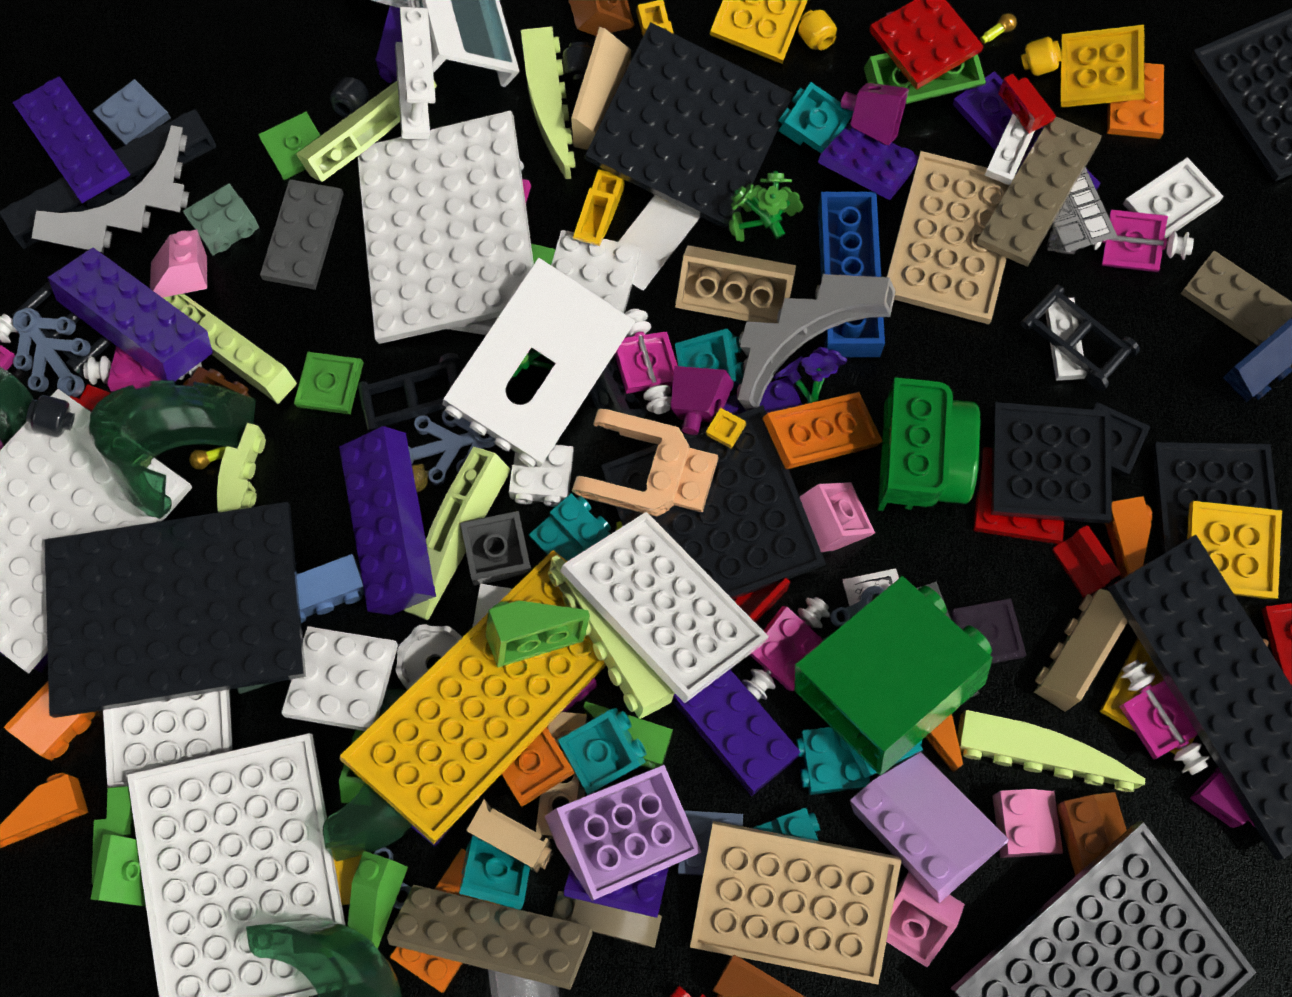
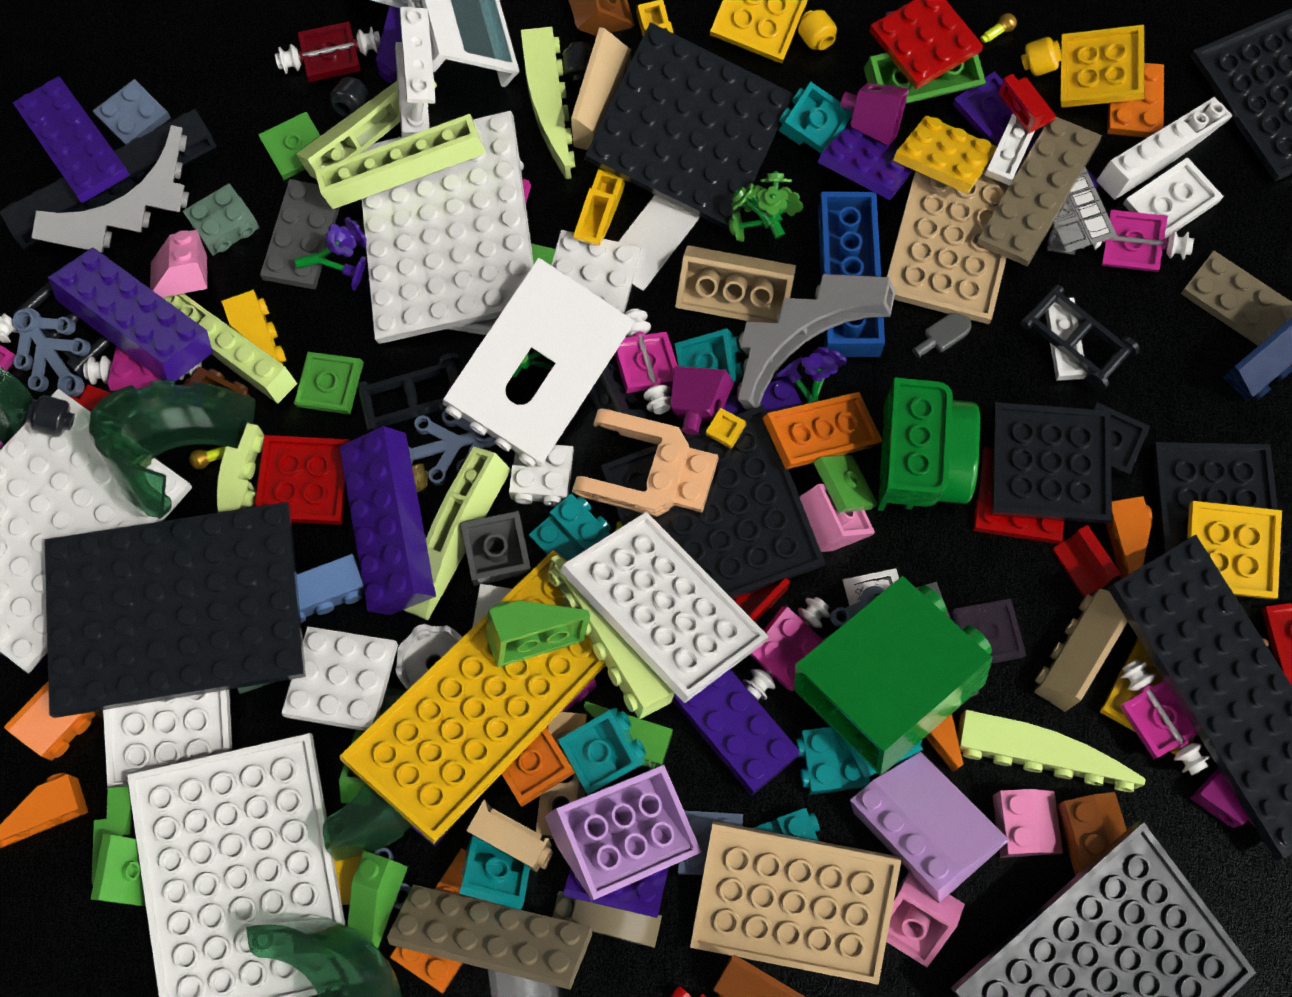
(248, 318): none -> yellow slope
(305, 475): none -> red plate
(328, 51): none -> dark red plate
(340, 241): none -> dark purple plant
(400, 161): none -> yellowish green brick
(845, 483): none -> bright green plate
(944, 334): none -> dark grey piece
(946, 154): none -> yellow plate
(1162, 148): none -> white slope

